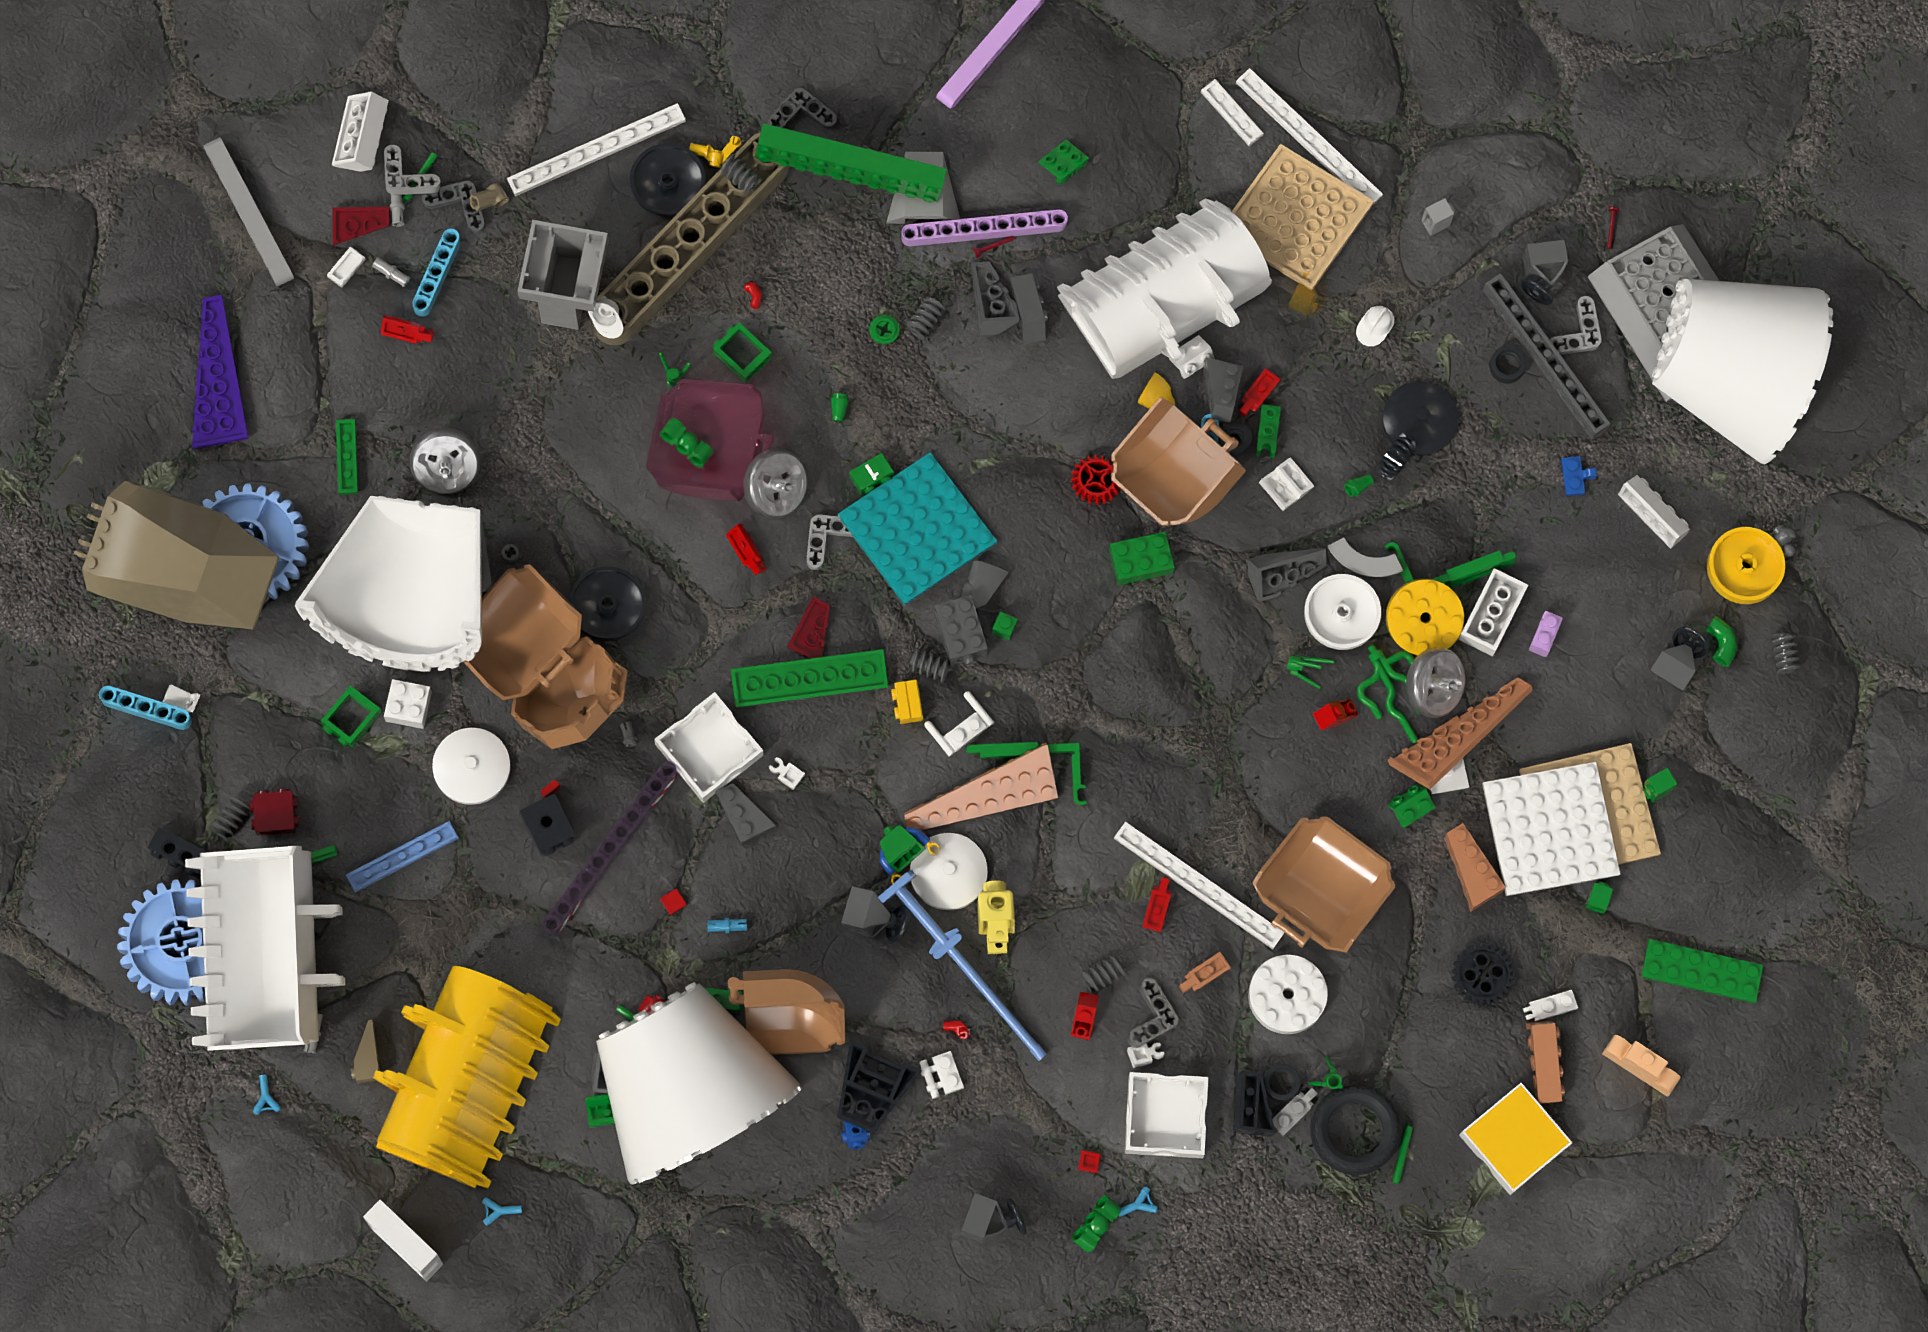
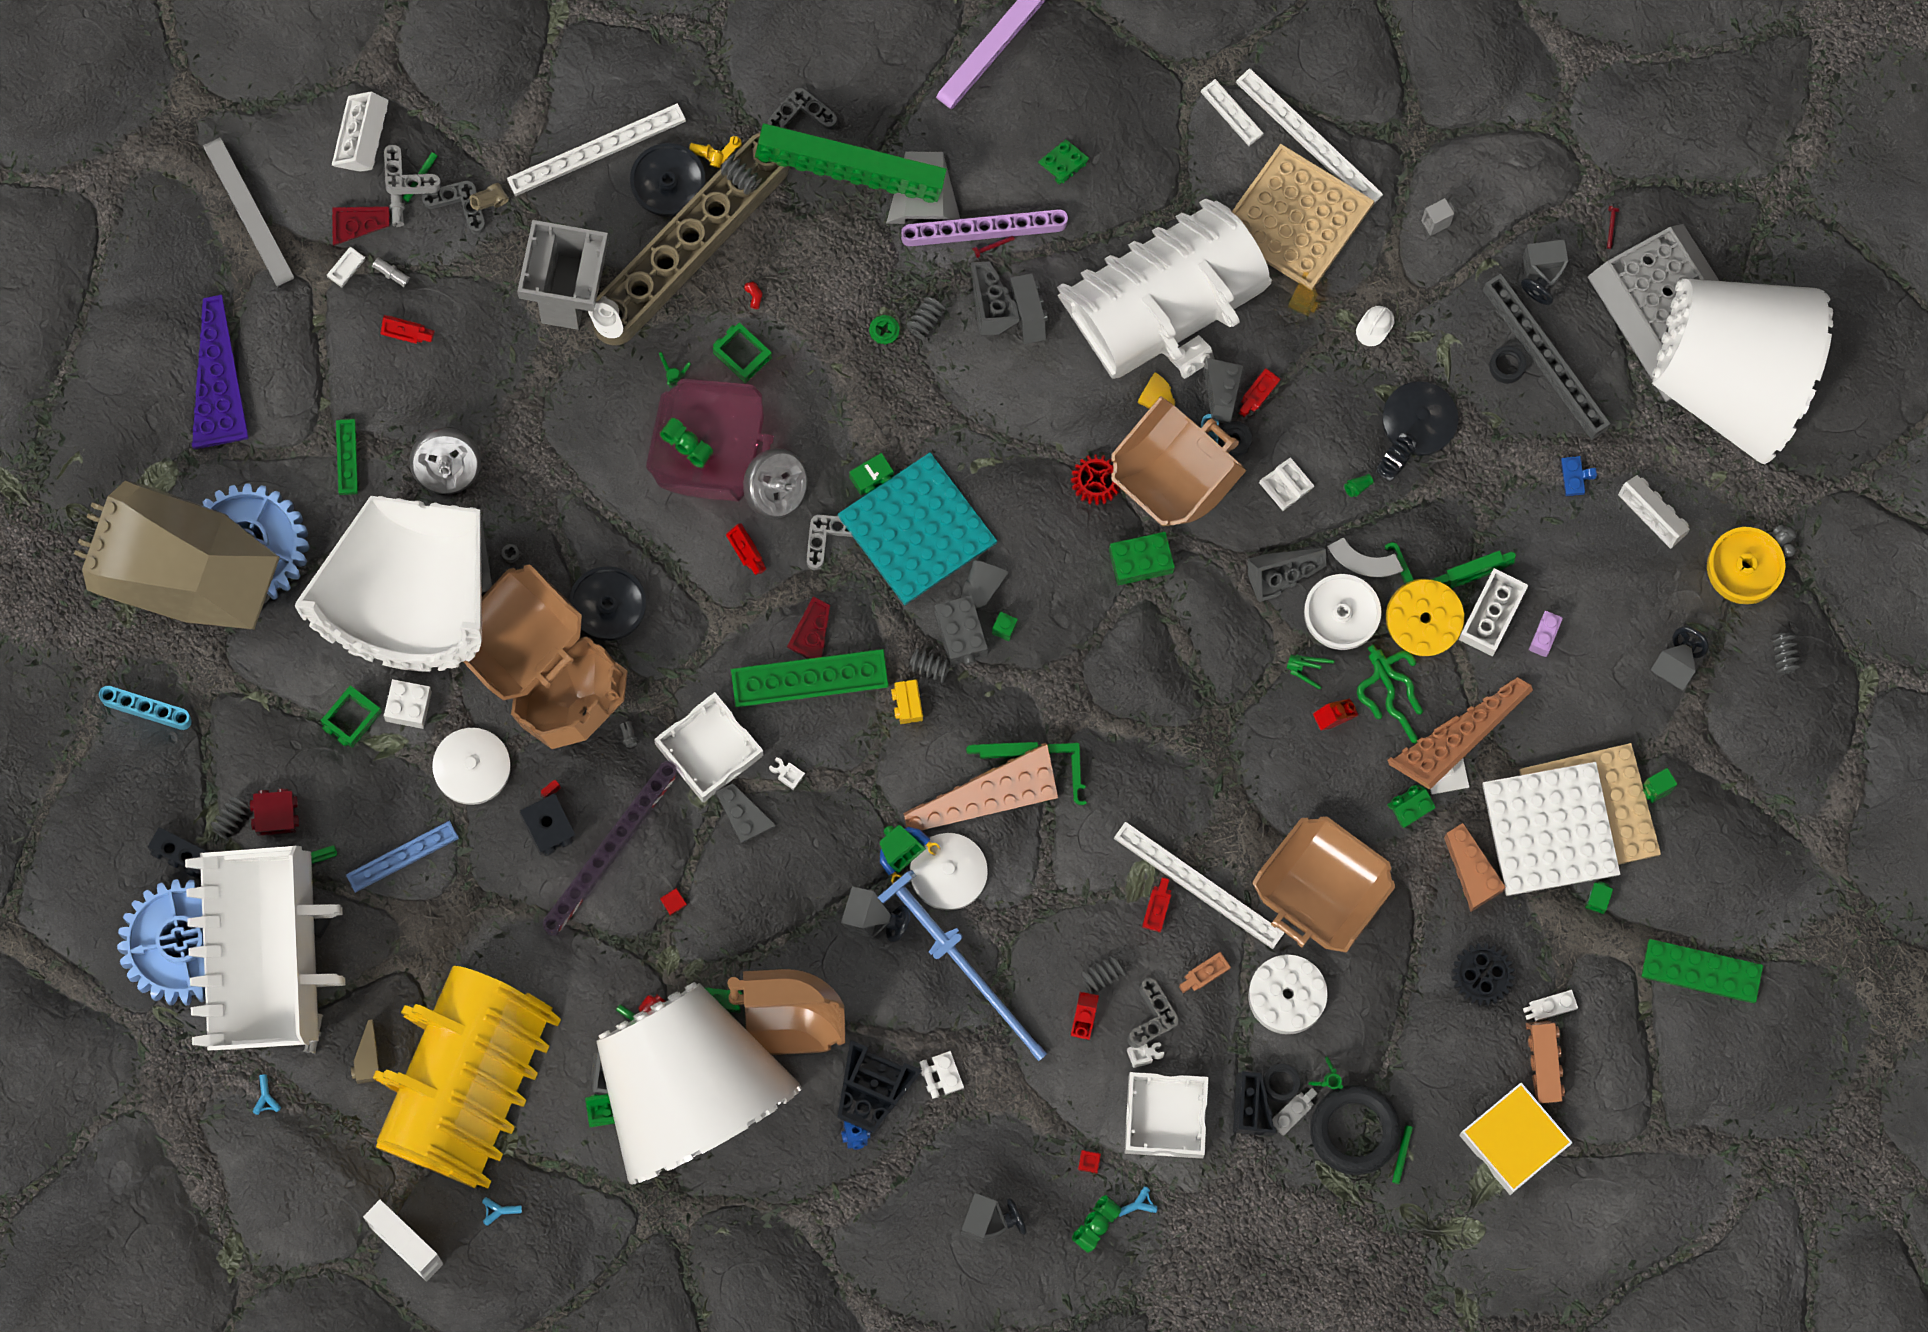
(181, 698): white bracket -> none
(436, 264): medium azure beam -> none
(727, 925): dark azure pin -> none
(839, 405): green cone -> none
(958, 1027): red arm -> none
(964, 731): white plate -> none
(995, 921): light yellow piece -> none
(1268, 429): green plate -> none
(1446, 683): flat silver wheel -> none
(1582, 337): light grey beam -> none
(1642, 1064): light nougat brick -> none
(1726, 640): green cylinder -> none

